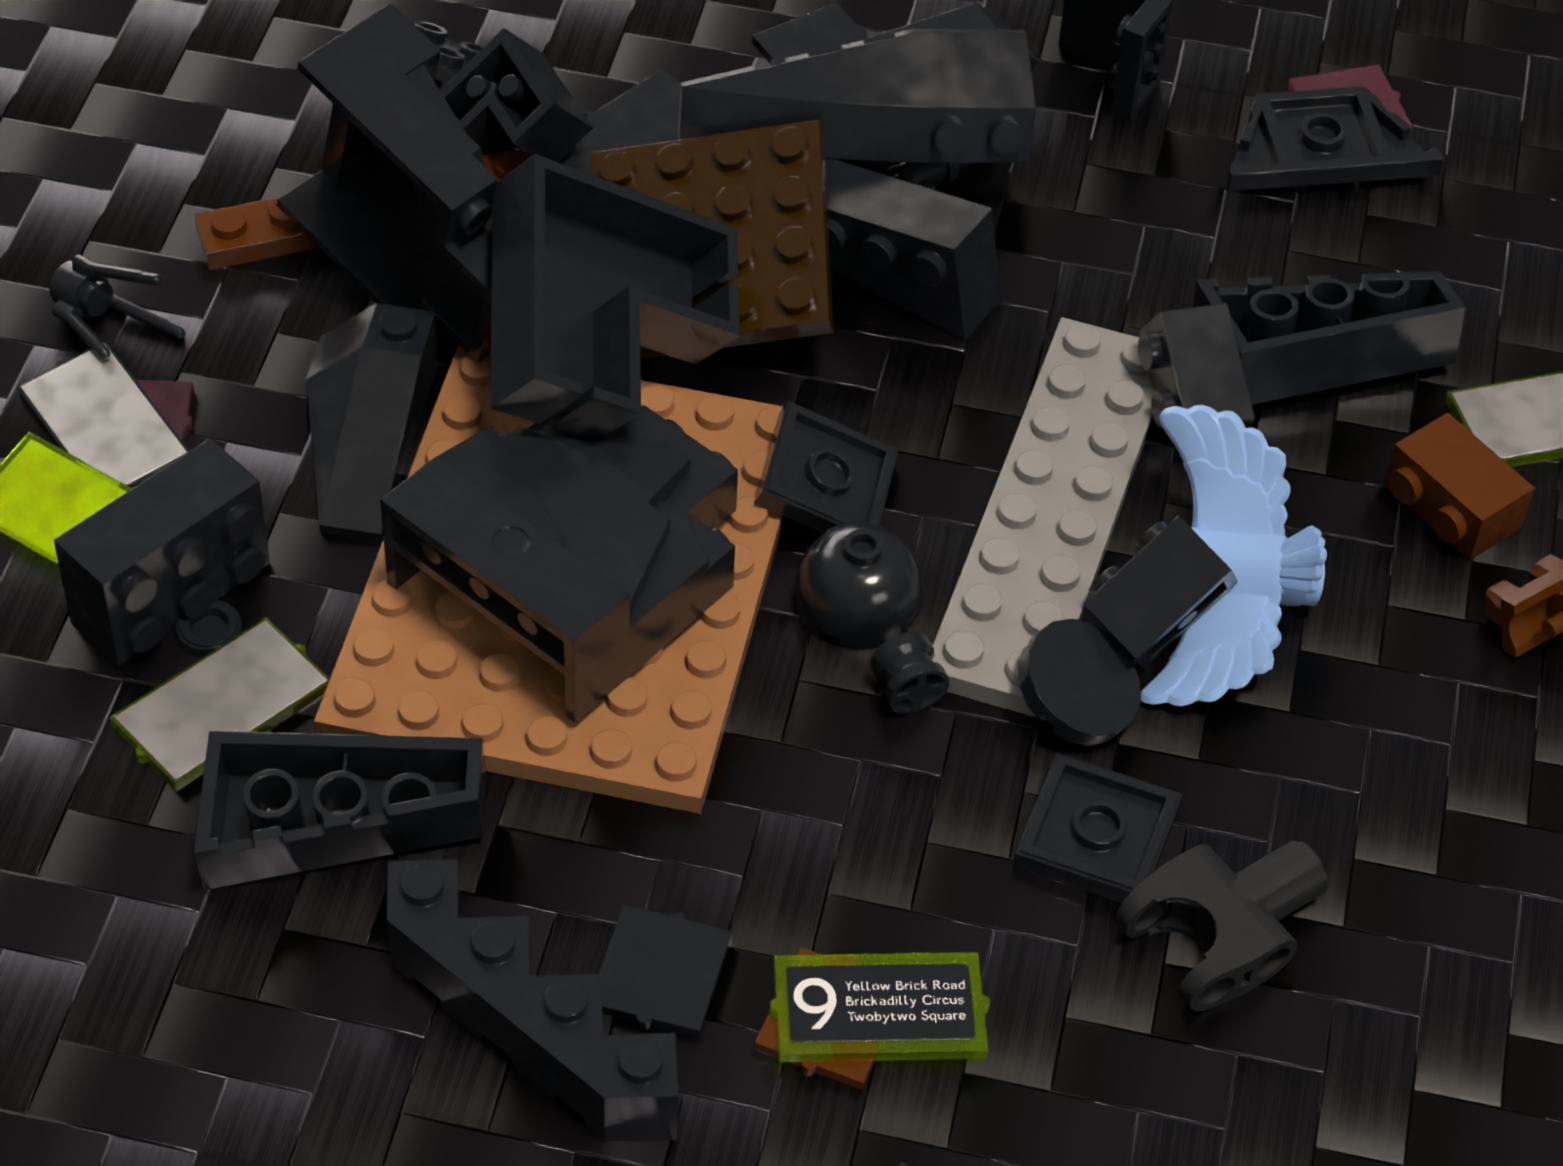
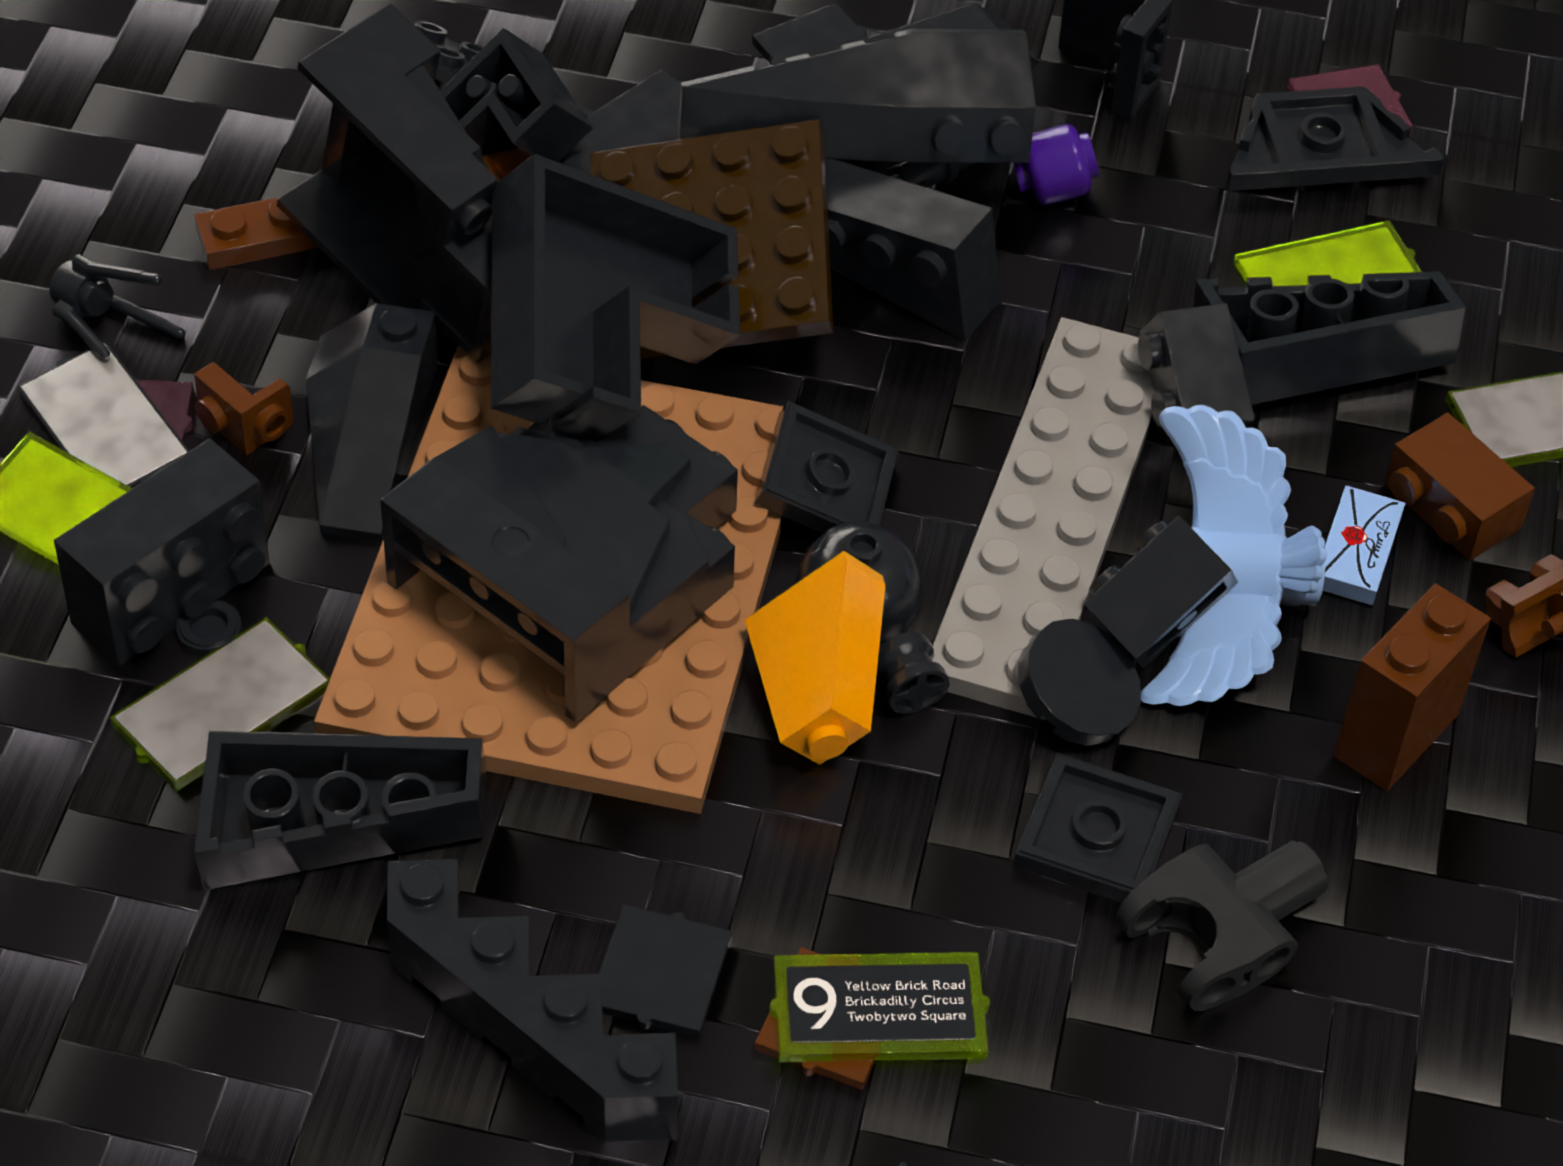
(237, 414): none -> reddish brown bracket
(821, 656): none -> light orange slope
(1058, 166): none -> dark purple head
(1340, 254): none -> clear neon green piece
(1360, 544): none -> light blue tile
(1411, 686): none -> reddish brown brick

